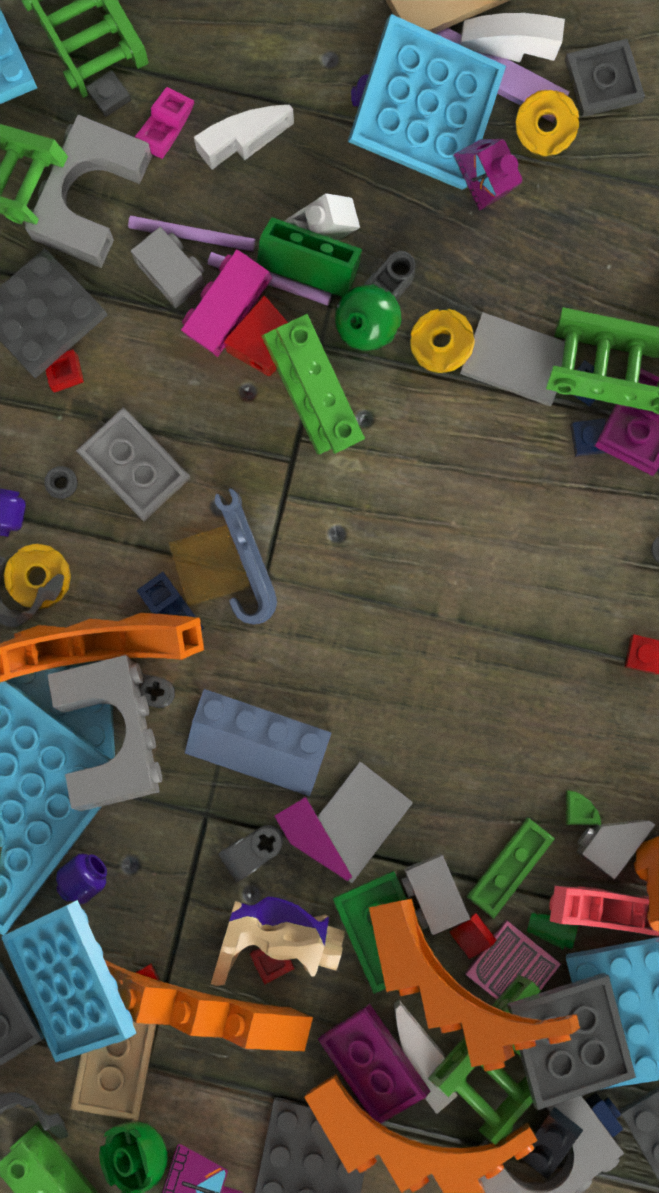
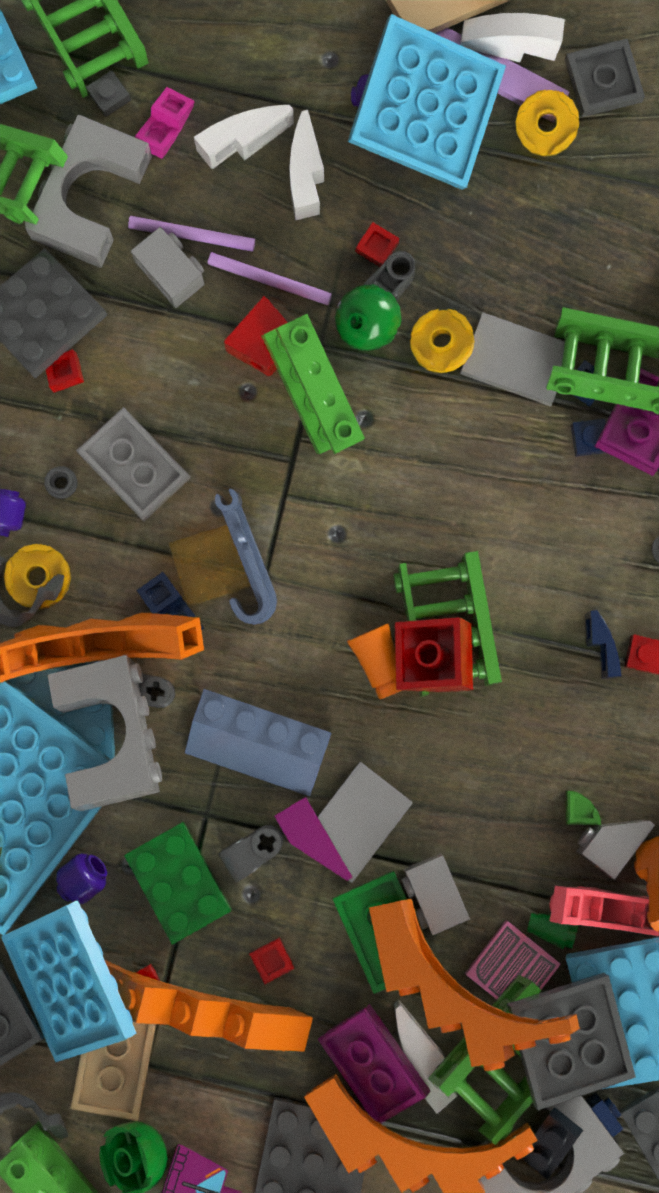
(178, 883): none -> green plate
(226, 301): dark pink brick -> none
(282, 933): tan hips -> none
(305, 169): none -> white slope
(308, 257): green brick -> none
(328, 216): white slope -> none
(377, 244): none -> red plate
(378, 659): none -> orange plant
(434, 655): none -> red slope
(473, 603): none -> bright green fence
(473, 936): red tile -> none
(488, 170): magenta torso -> none
(510, 867): bright green tile -> none
(599, 635): none -> dark blue slope

